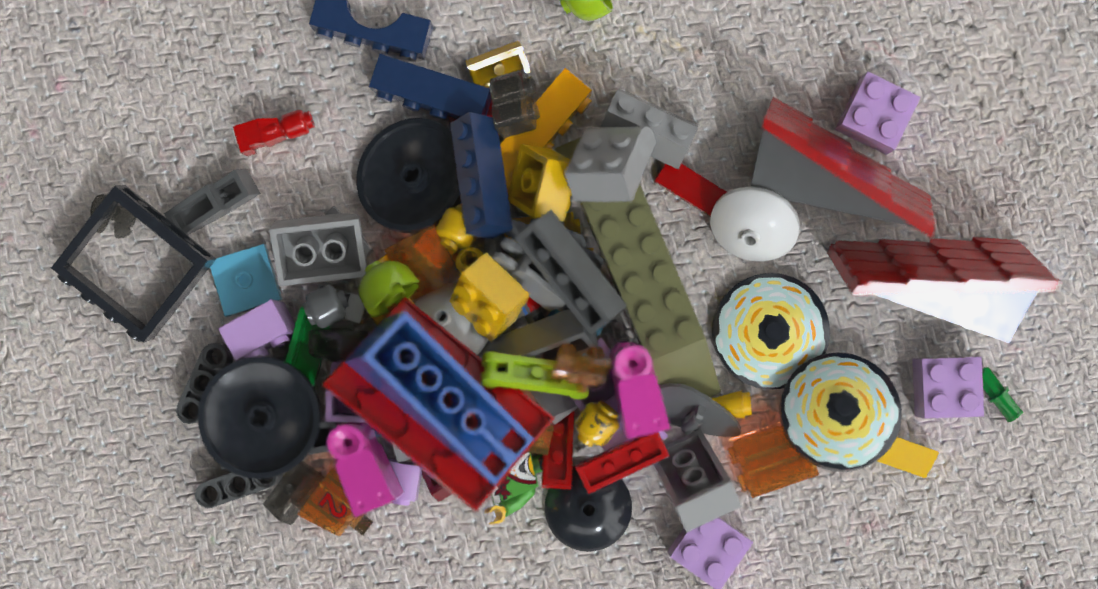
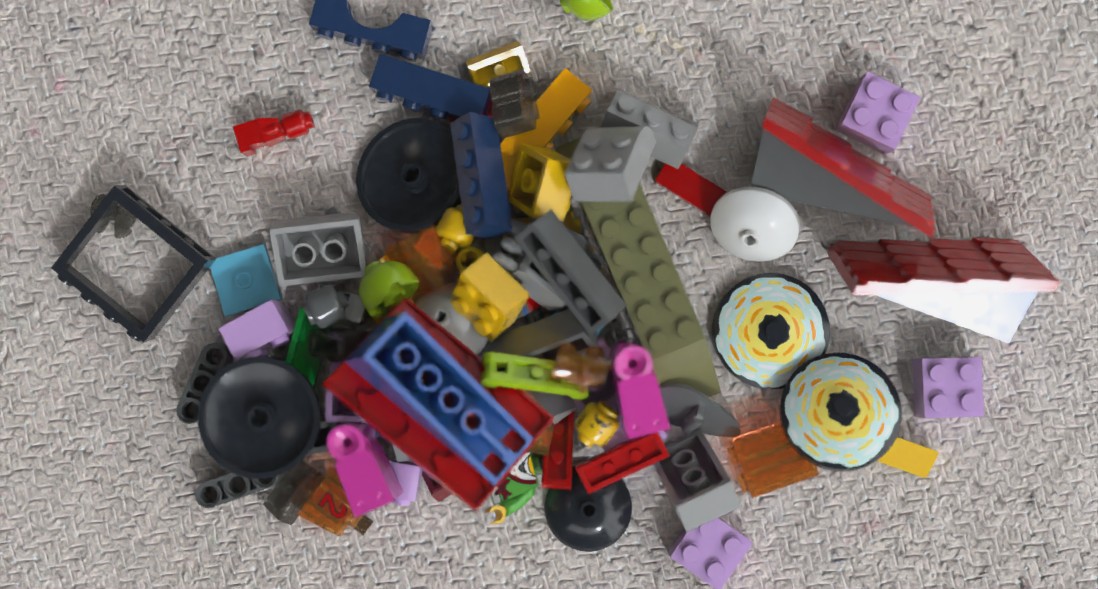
(213, 201): dark grey slope -> none
(737, 403): yellow cone -> none
(999, 396): green axle -> none

